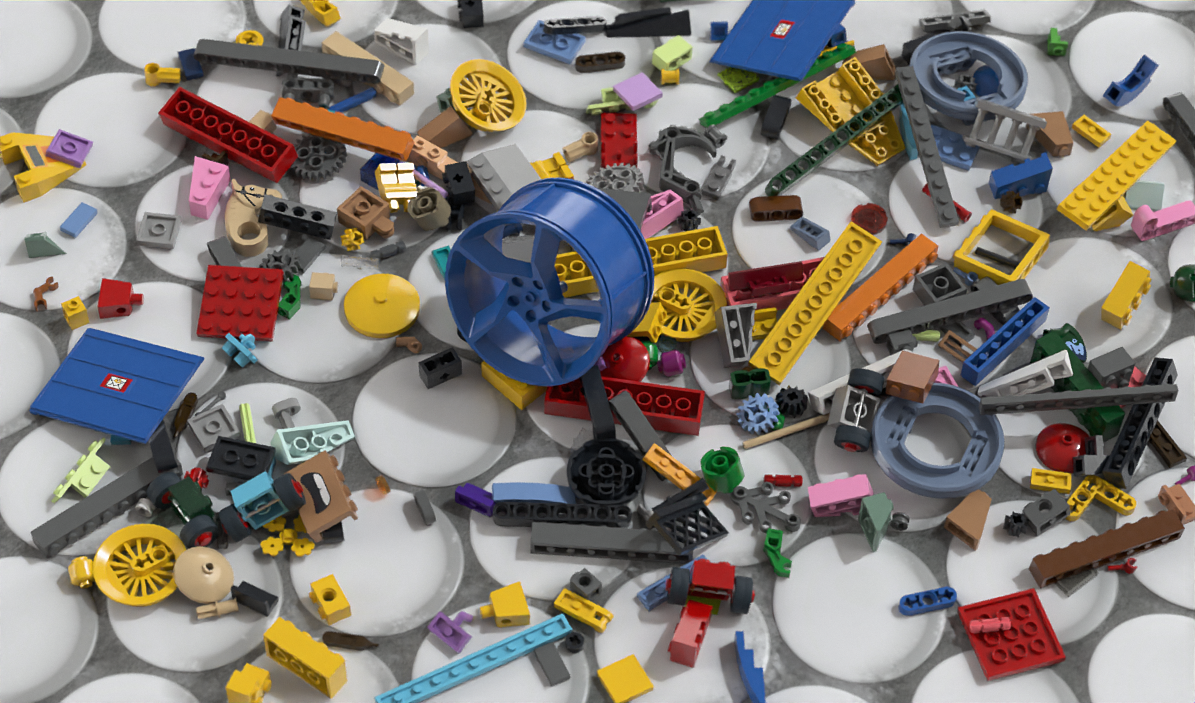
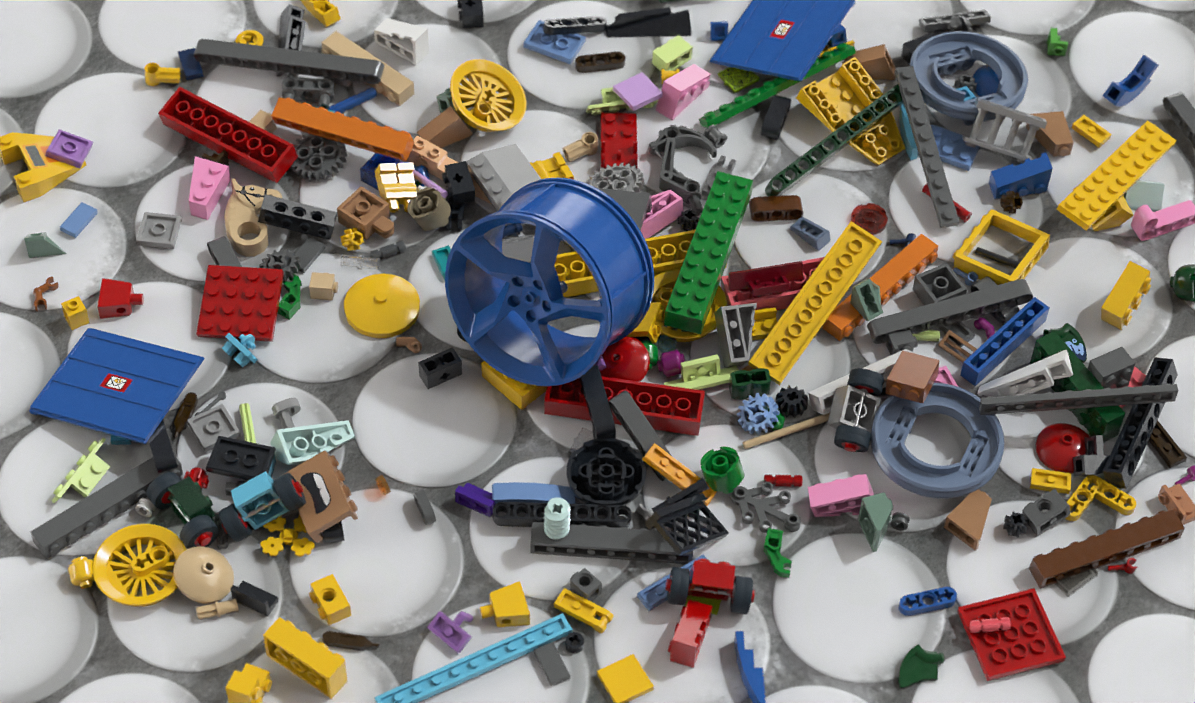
(557, 518): none -> light aqua piece
(682, 90): none -> bright pink wedge
(702, 373): none -> yellowish green bracket
(708, 253): none -> green brick
(867, 299): none -> sand green slope
(919, 666): none -> dark green arm

